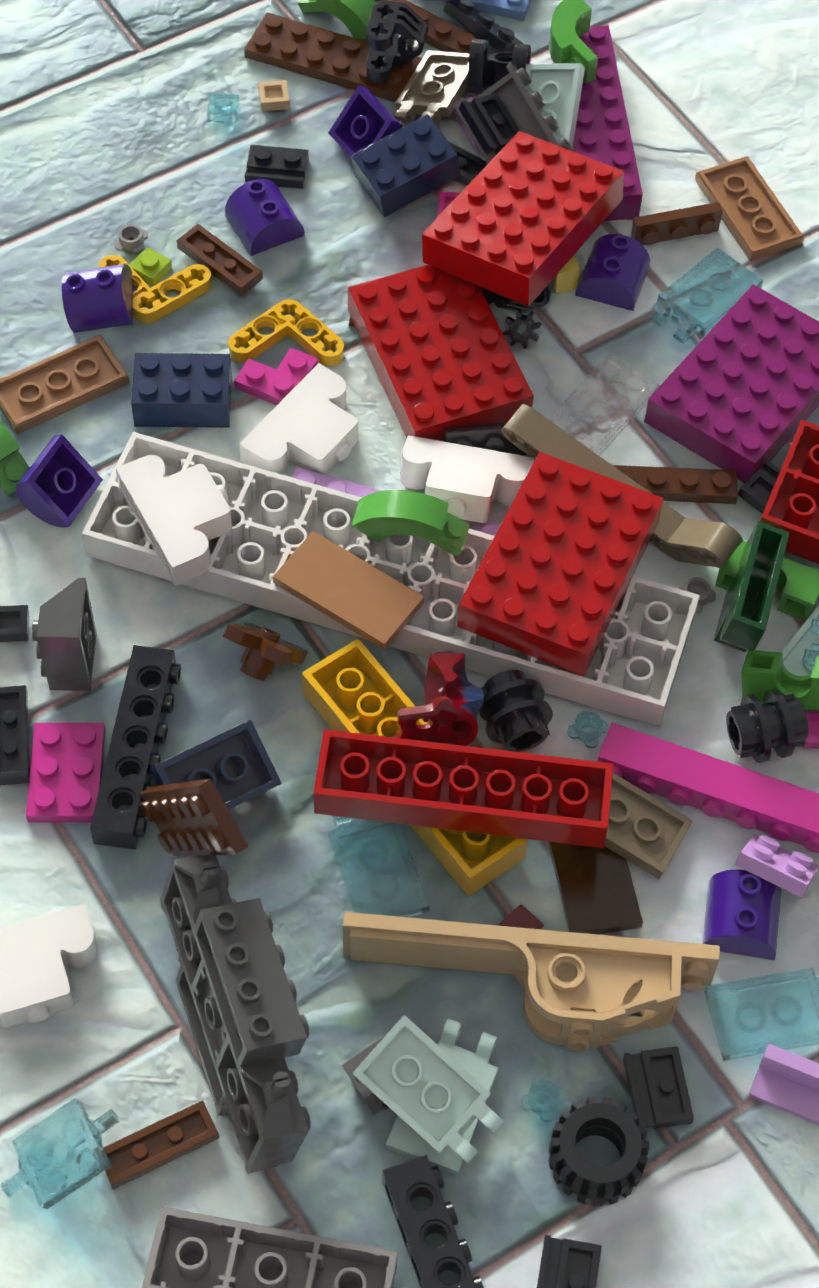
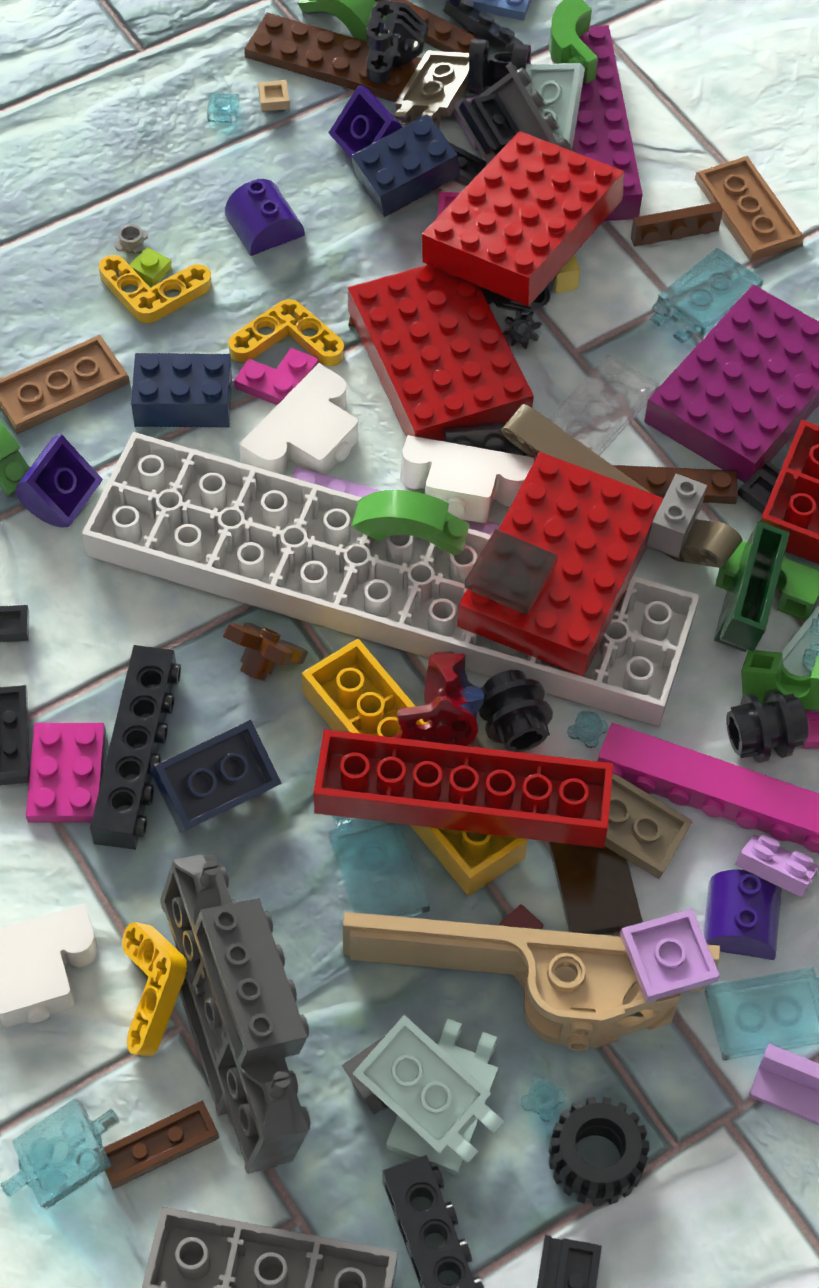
(66, 638): dark grey slope -> none
(98, 298): dark purple brick -> none
(165, 974): none -> yellow beam
(176, 513): white brick -> none
(192, 819): reddish brown plate -> none
(220, 259): reddish brown plate -> none
(279, 164): black plate -> none
(348, 590): medium nougat tile -> none
(511, 571): none -> clear smoke plate
(614, 271): dark purple brick -> none
(658, 1088): black plate -> none
(669, 955): none -> lavender plate
(676, 515): none -> light grey brick
(702, 588): light grey plate -> none

